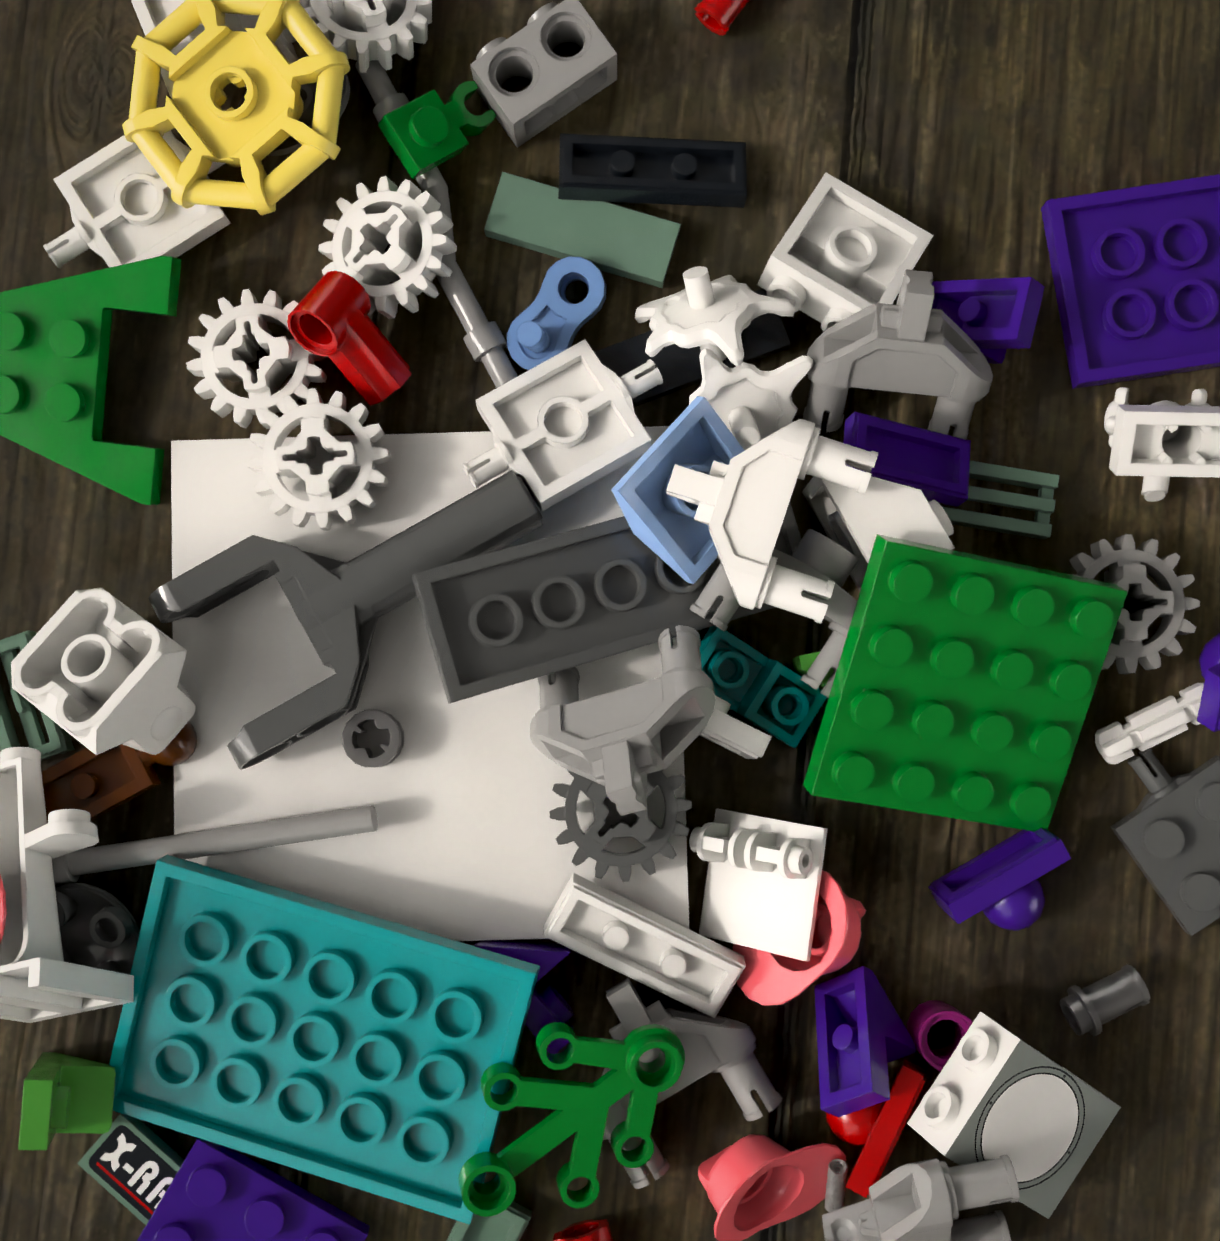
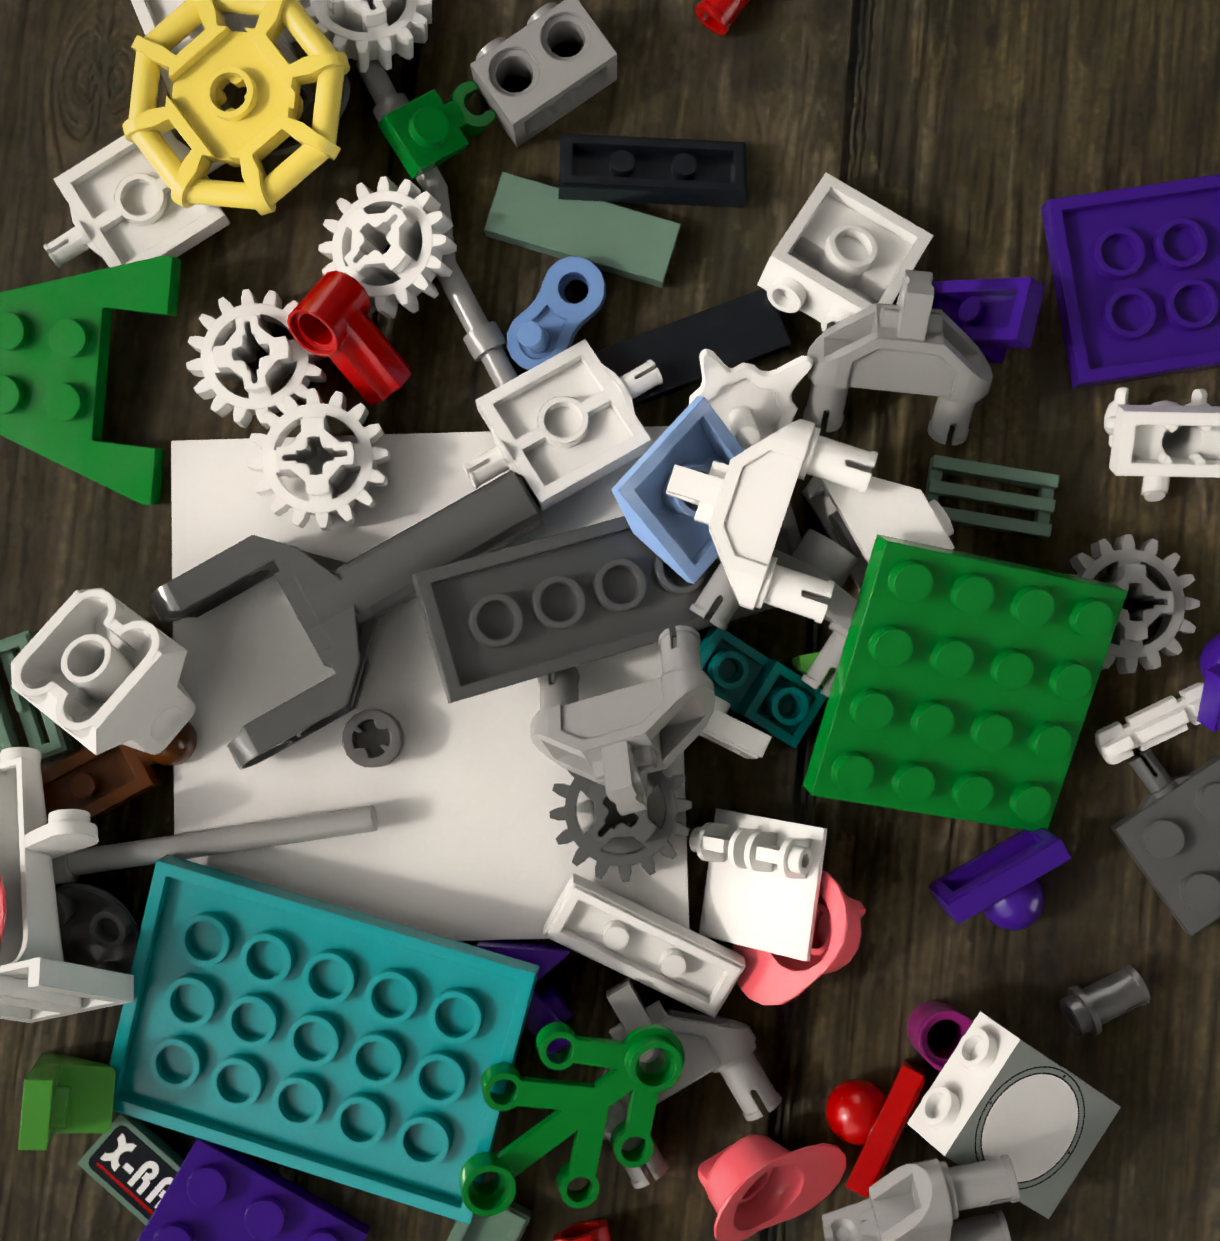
(707, 315): white piece -> none
(834, 1181): light grey leg -> none
(856, 1041): dark purple slope -> none
(914, 456): dark purple tile -> none

